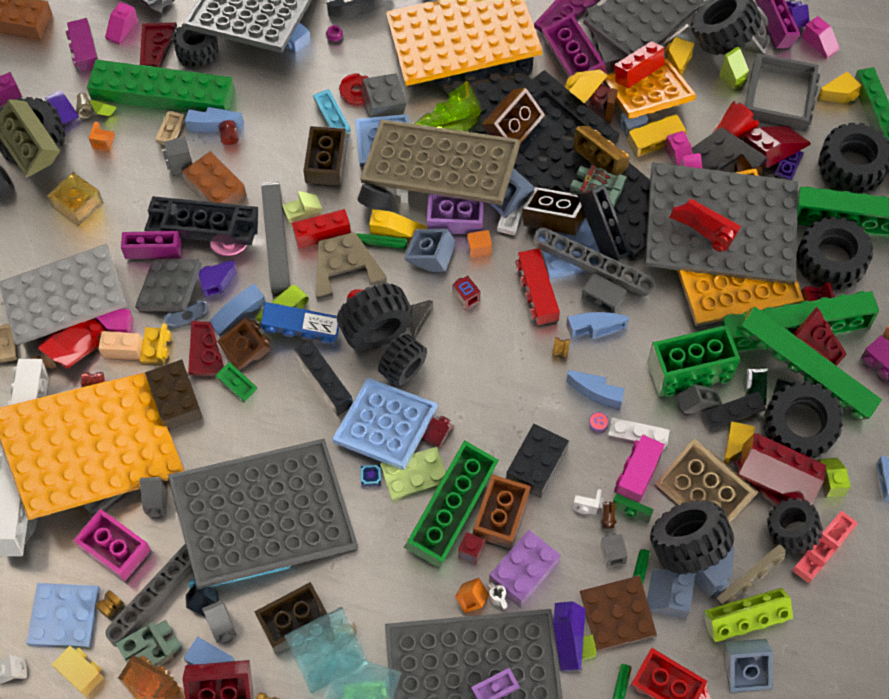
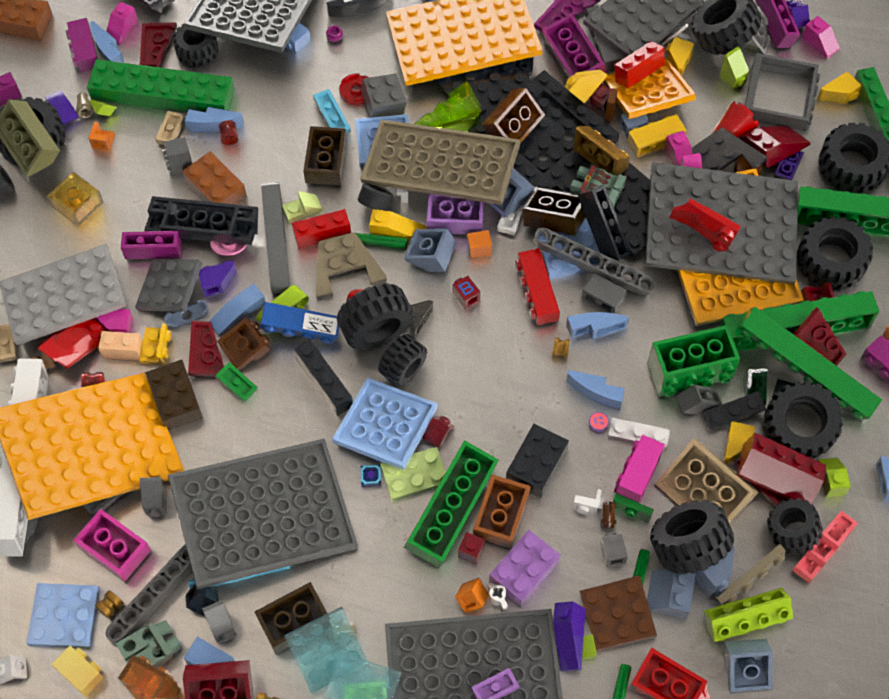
(106, 44): none -> medium blue slope

